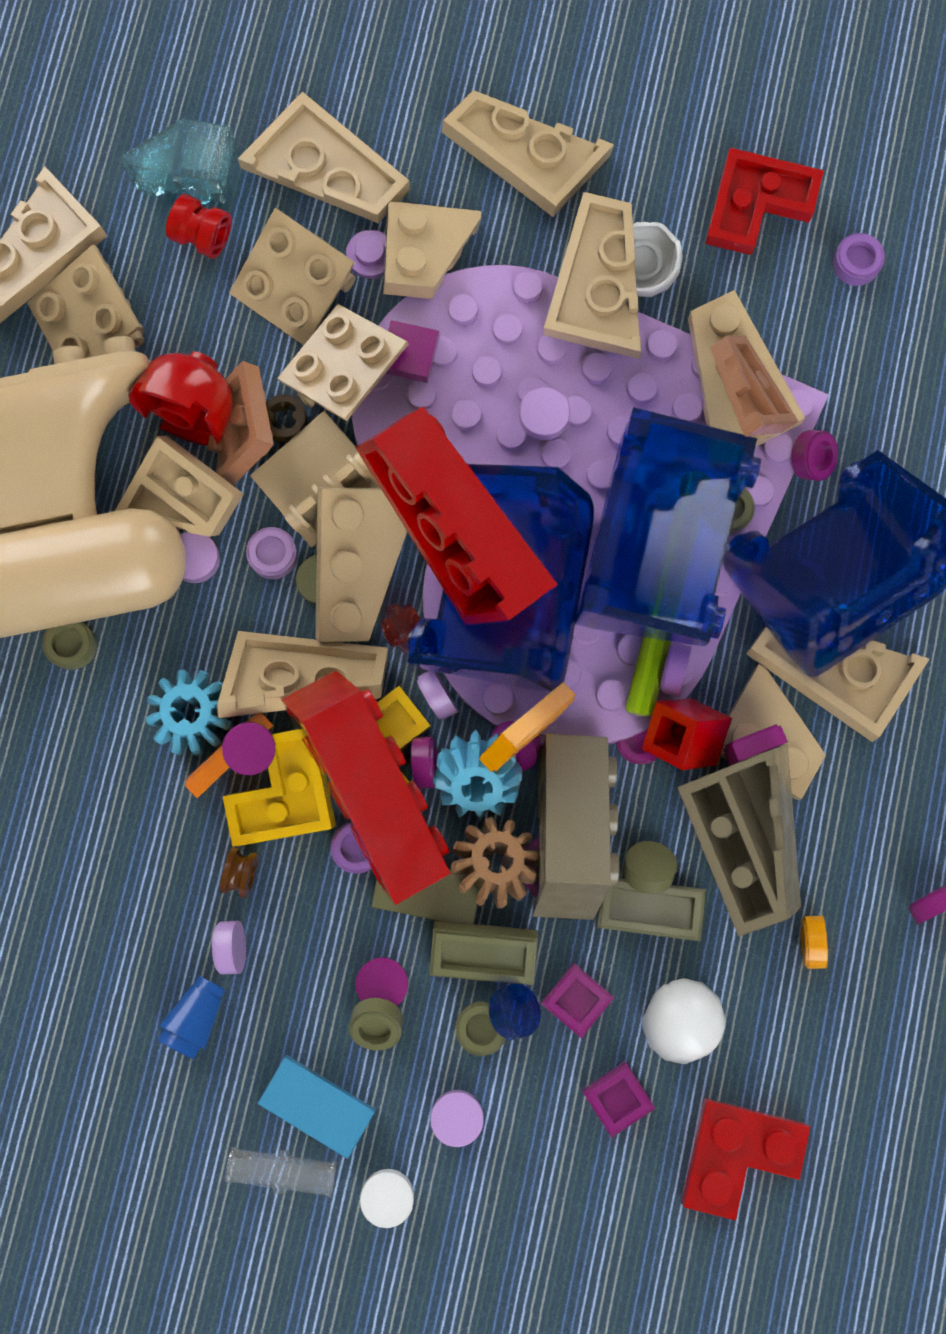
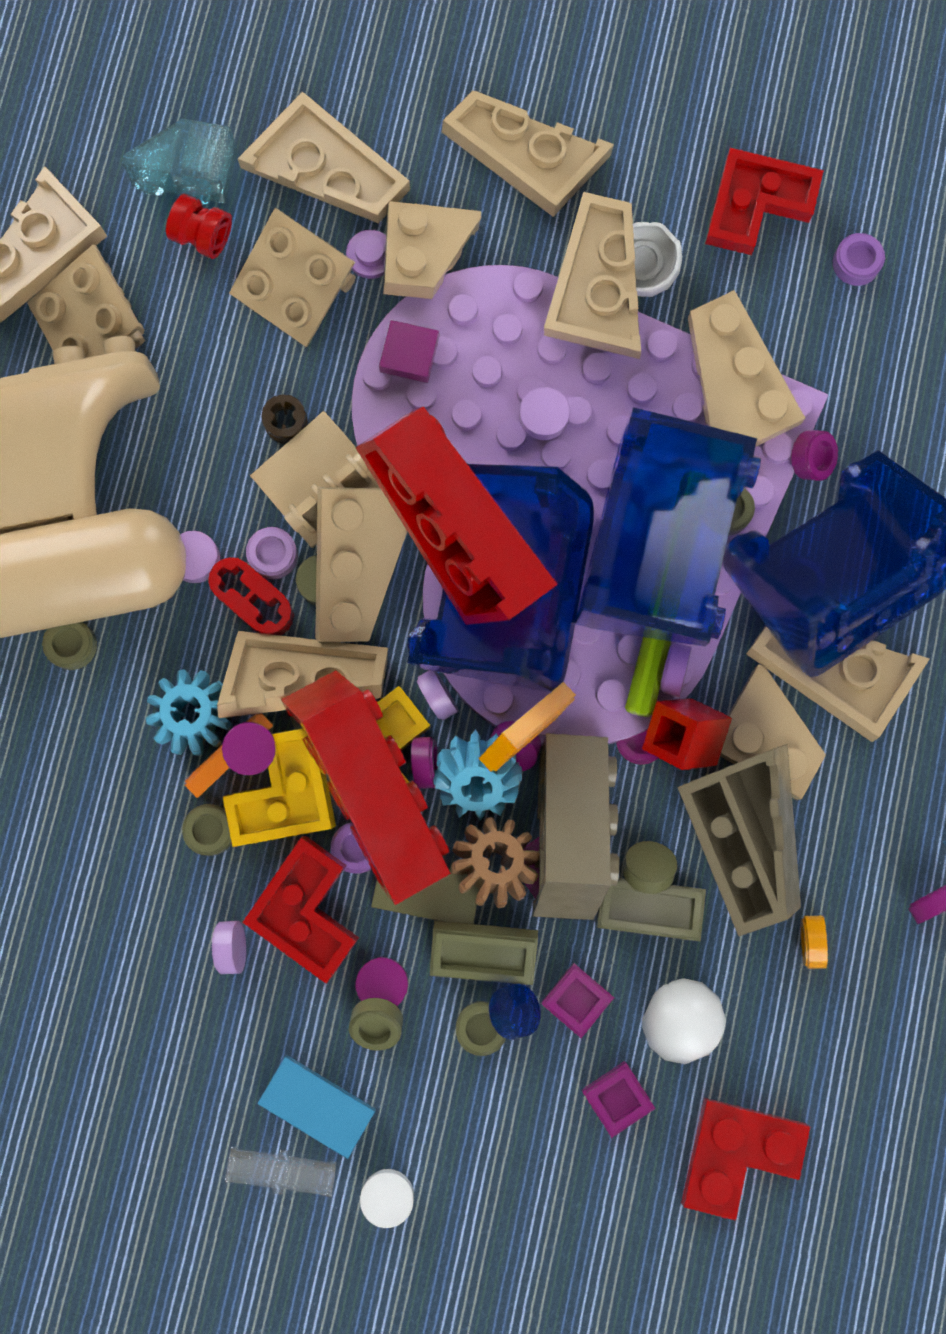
(181, 490): tan wing -> none
(186, 395): red cylinder -> none
(192, 1018): blue cone -> none
(207, 830): none -> olive tile
(239, 872): reddish brown bush -> none
(249, 428): nougat wing -> none
(259, 588): none -> red beam
(290, 914): none -> red plate
(342, 362): tan hinge -> none
(398, 625): clear red plate -> none
(457, 1118): lavender tile -> none
(750, 388): nougat wing -> none
(755, 744): magenta tile -> none

